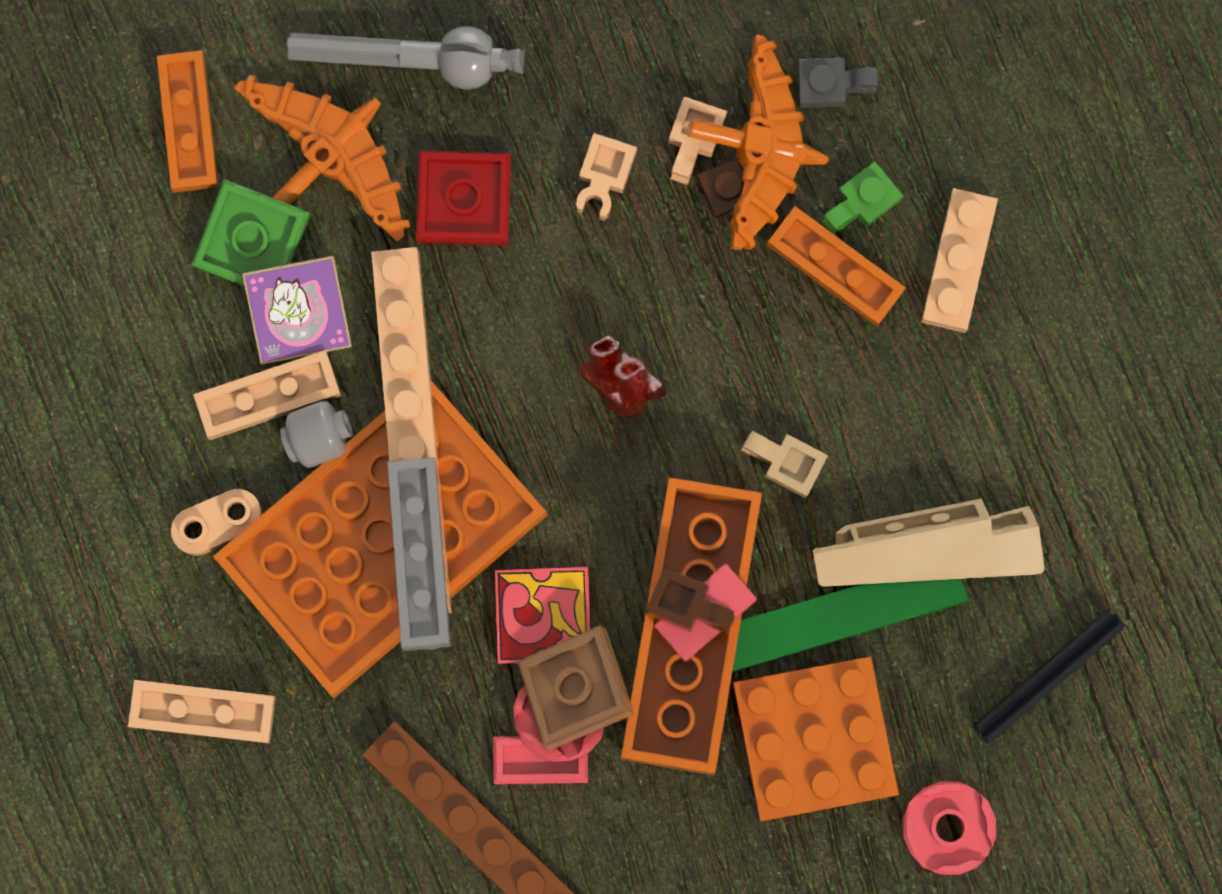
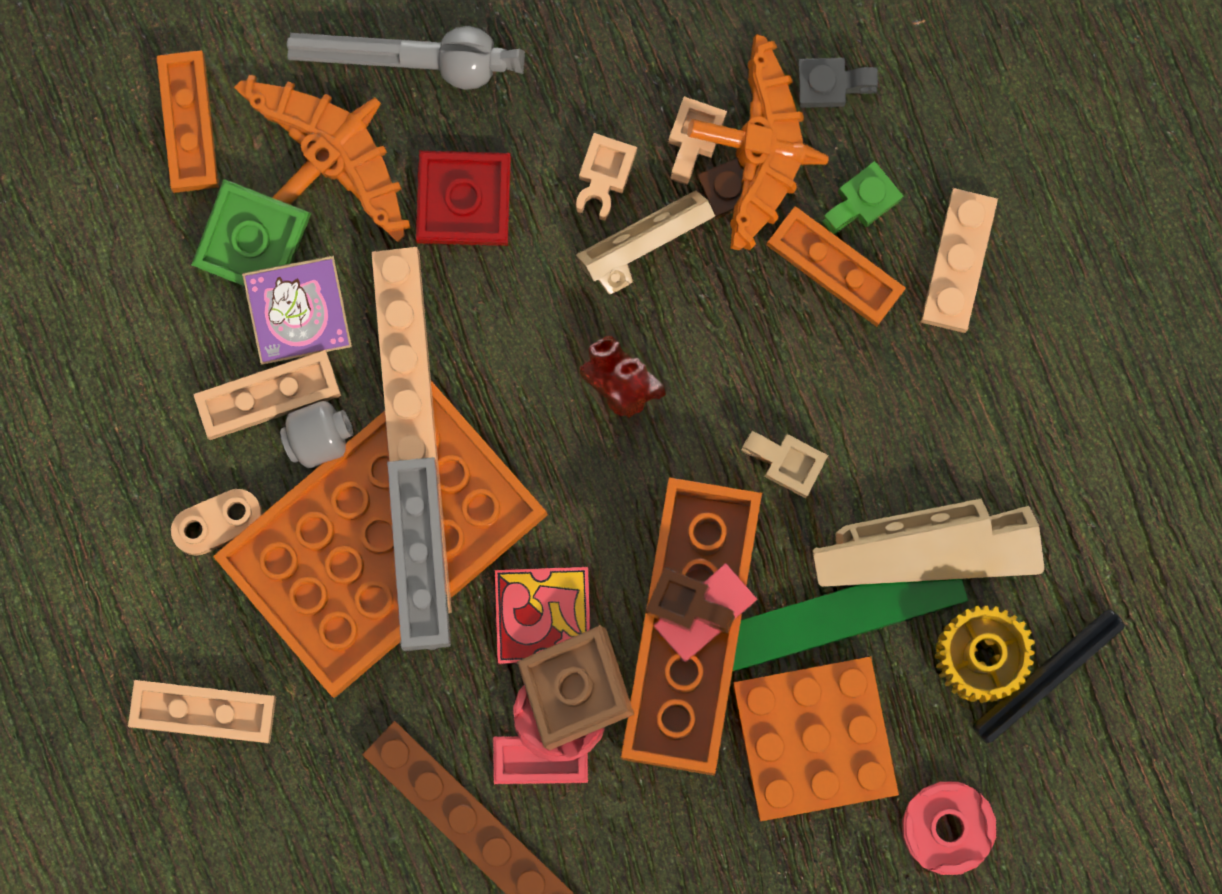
(610, 257): none -> tan hinge
(975, 679): none -> yellow brick

